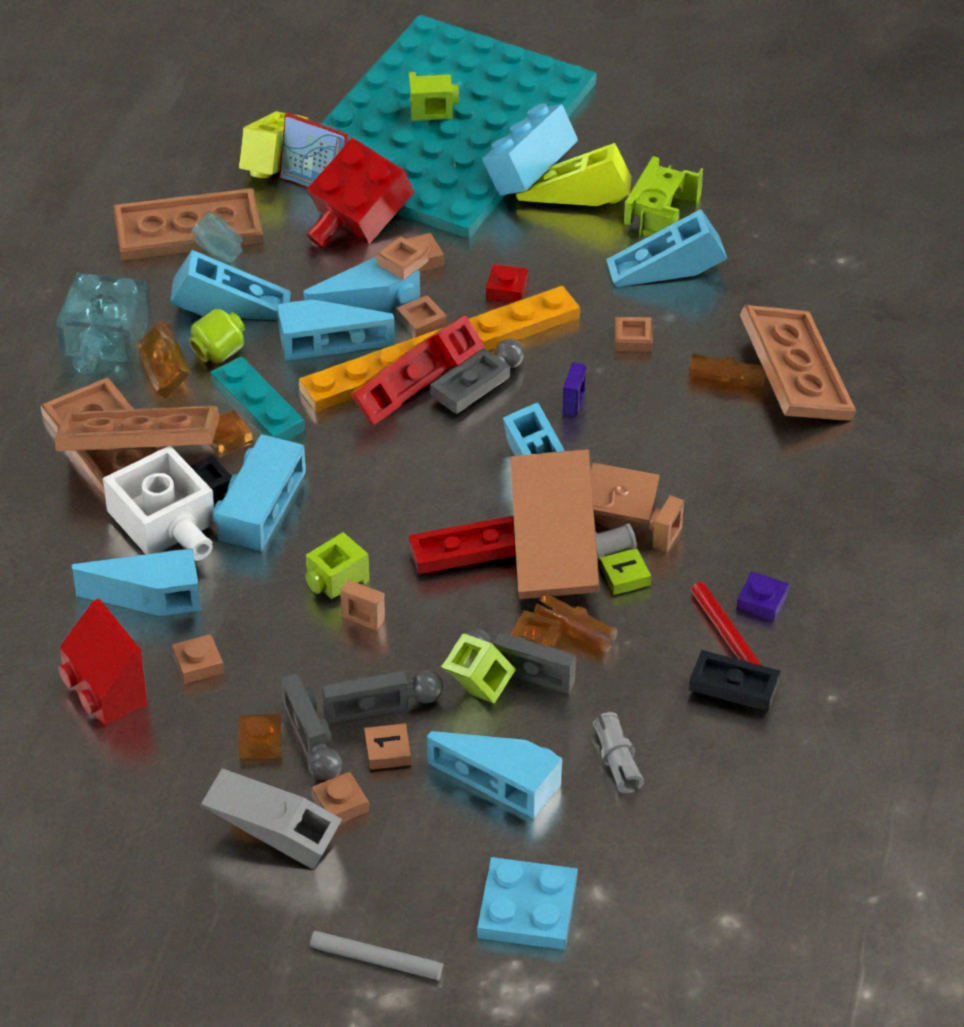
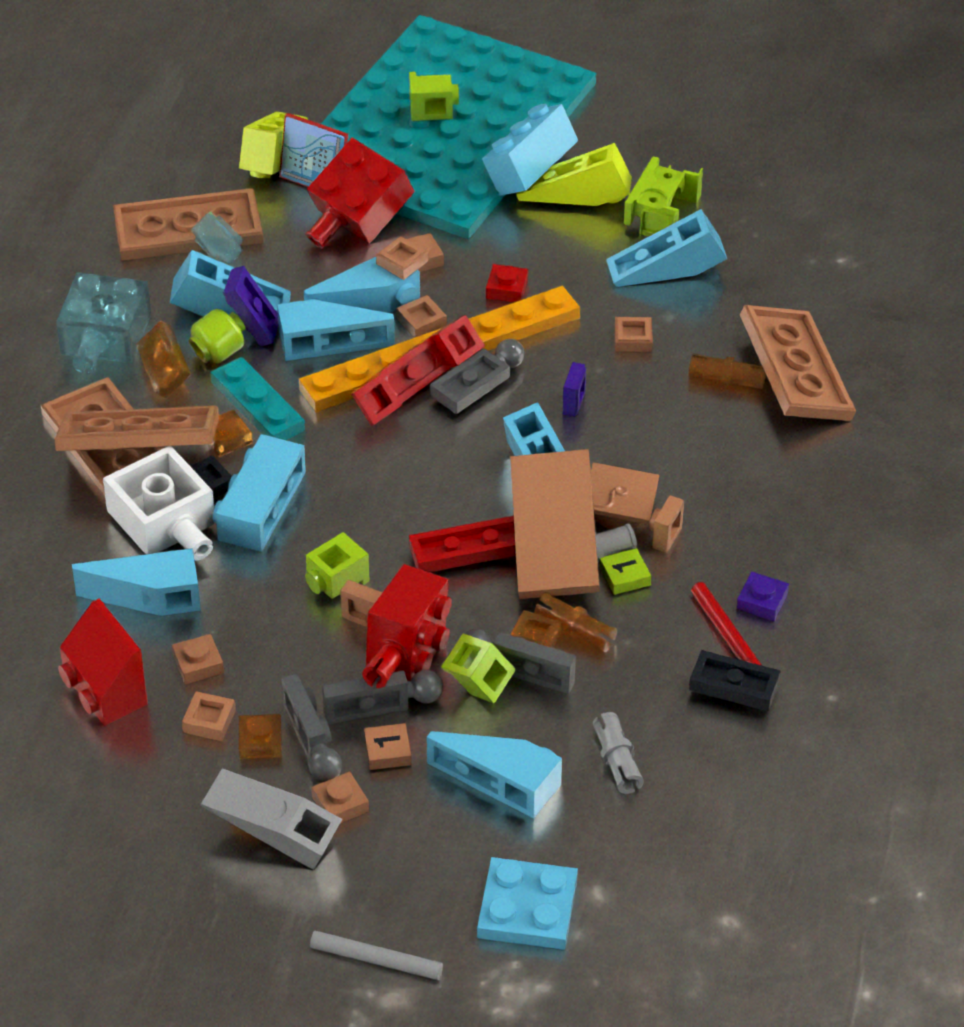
(208, 716): none -> nougat tile
(251, 305): none -> dark purple plate
(406, 625): none -> red brick

